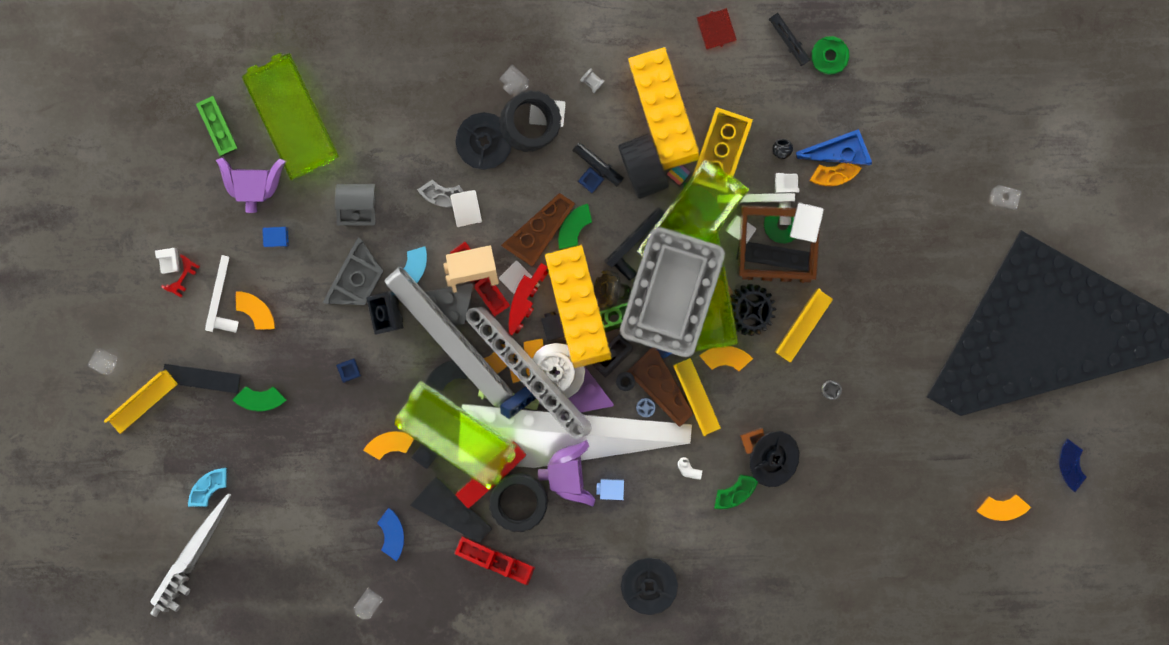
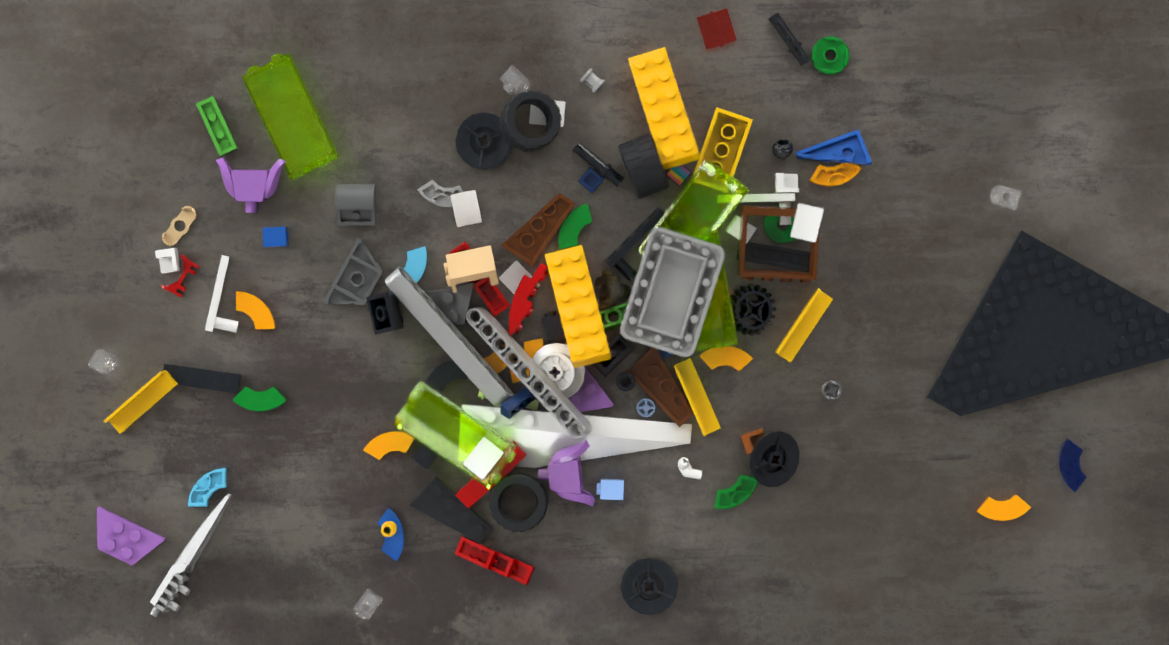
(123, 537): none -> medium lavender wing
(172, 236): none -> tan piece
(348, 370): dark blue tile -> none
(385, 531): none -> yellow pin
(483, 458): none -> white sticker

